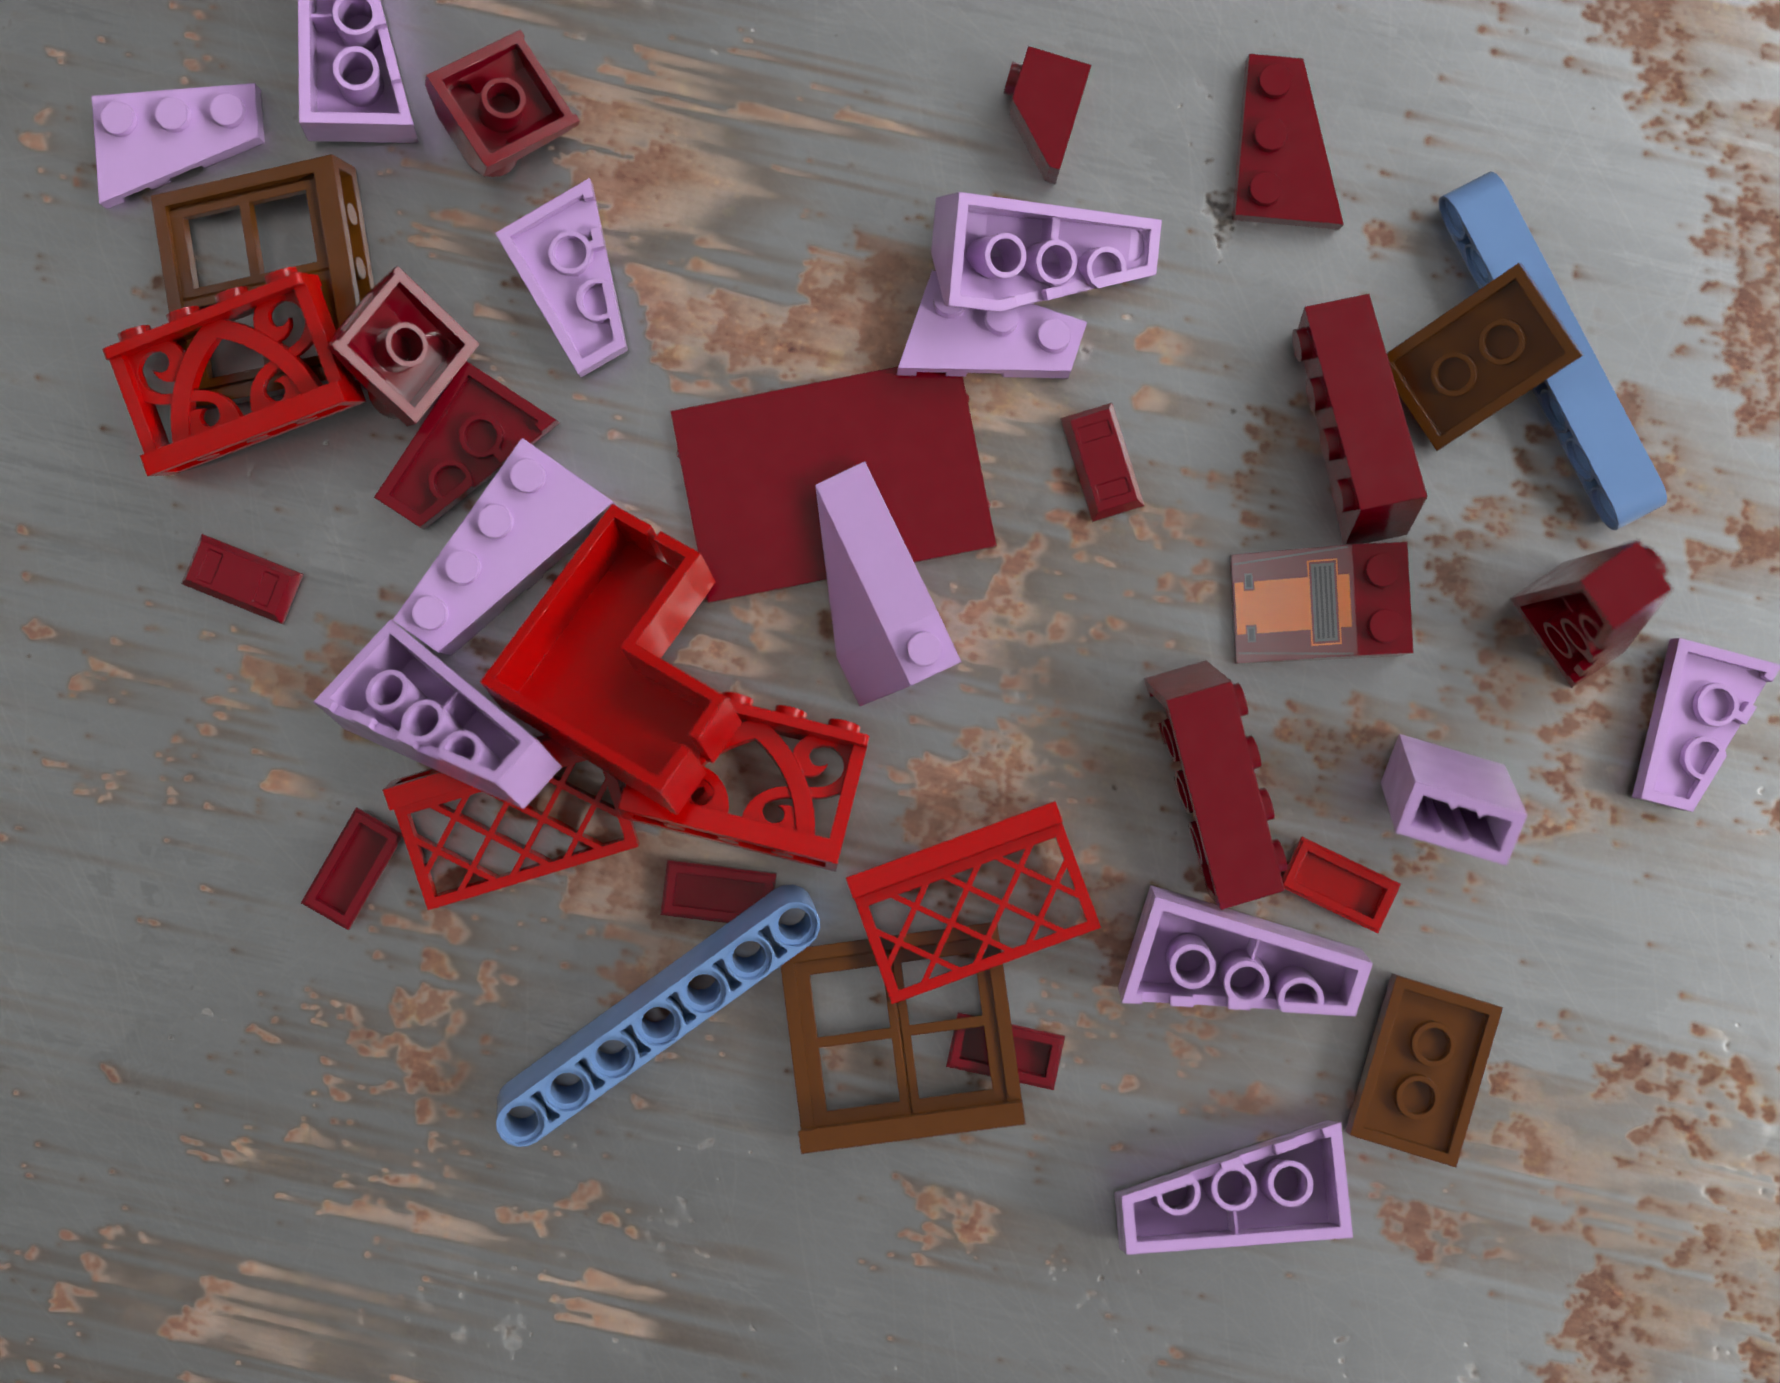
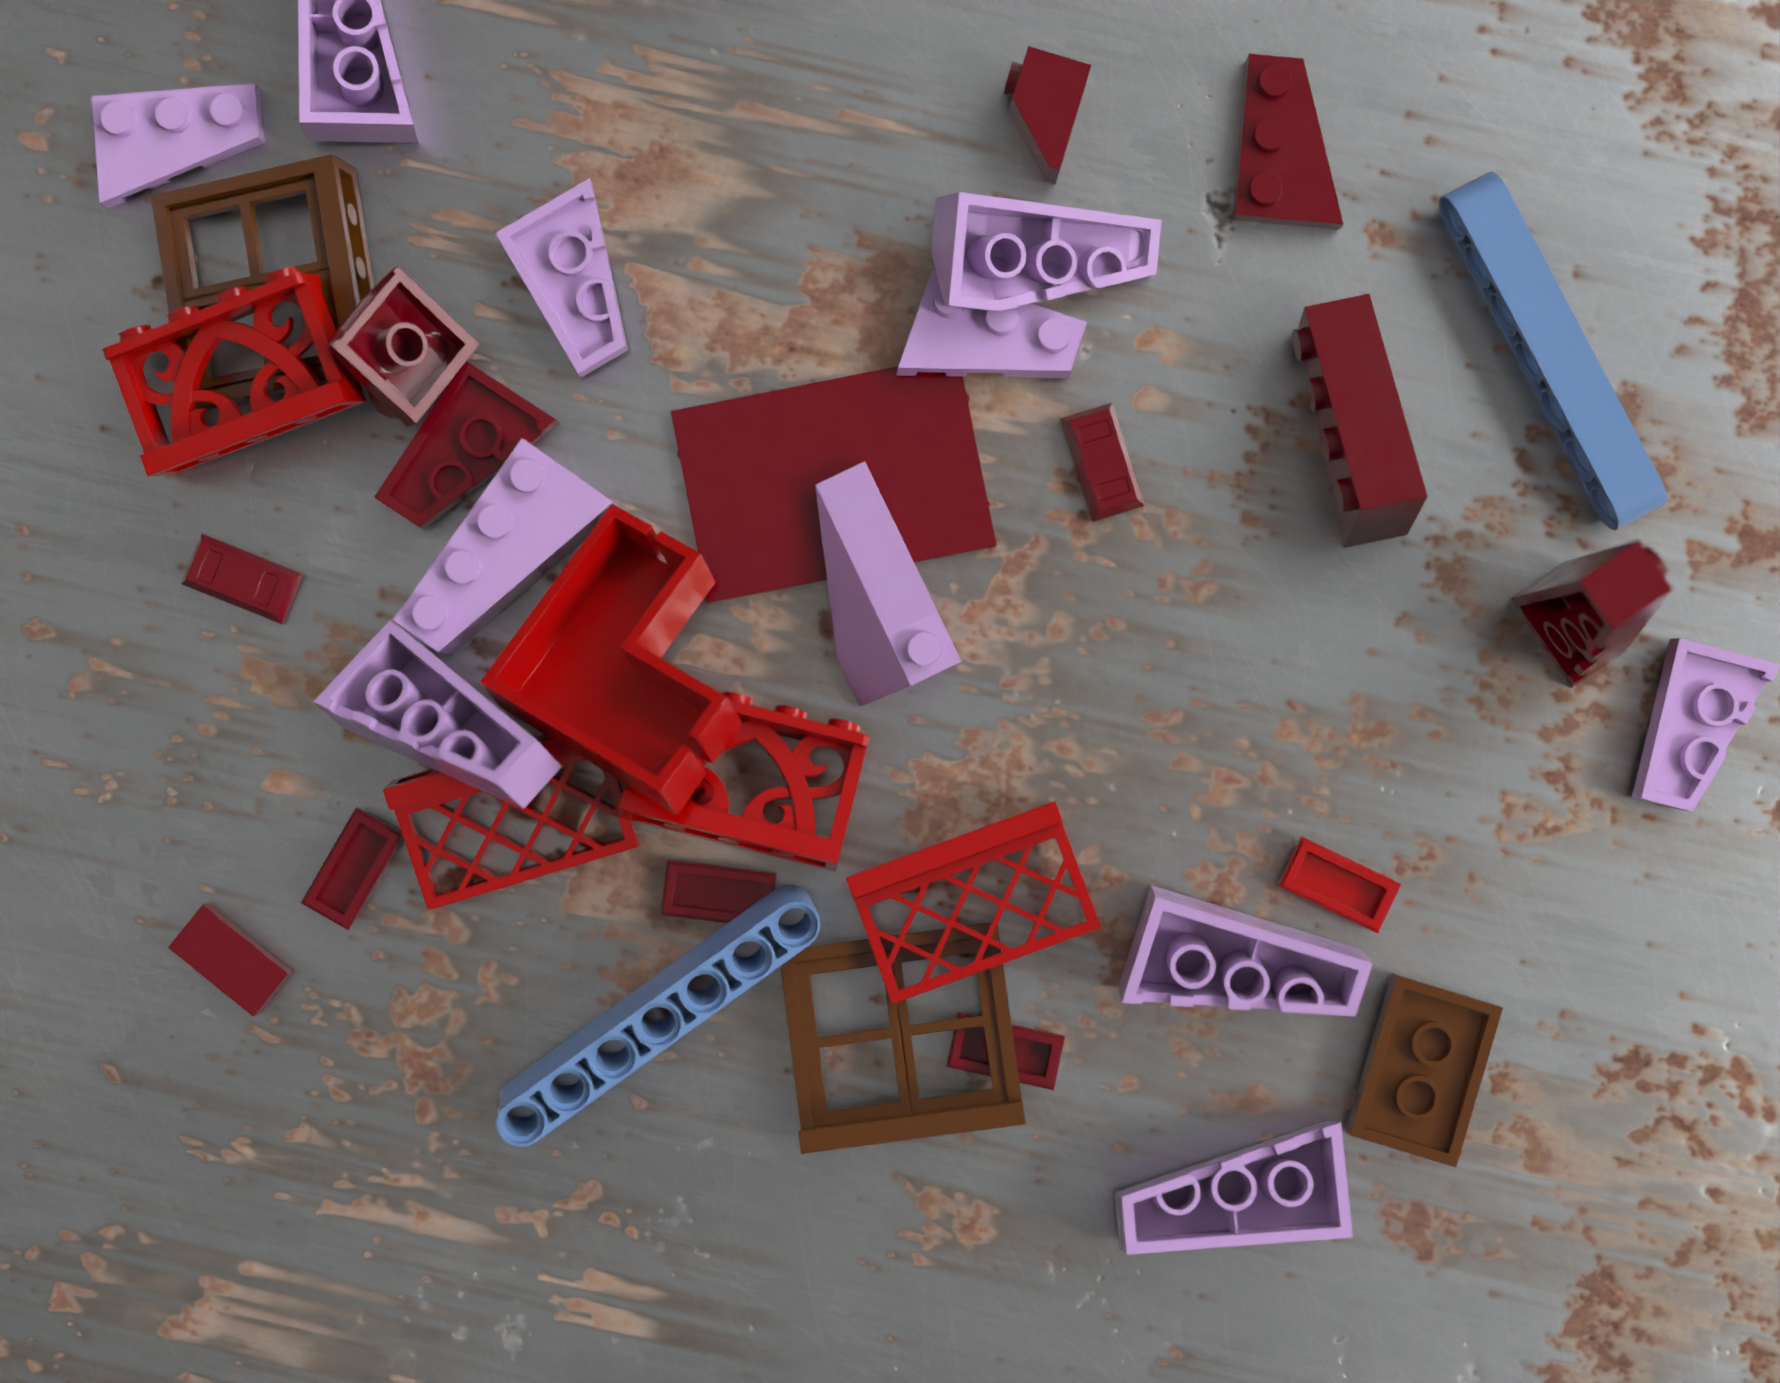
(230, 959): none -> dark red tile
(498, 105): dark red slope -> none
(1219, 783): dark red wedge -> none
(1322, 603): dark red slope -> none
(1452, 799): lavender brick -> none
(1481, 356): reddish brown plate -> none

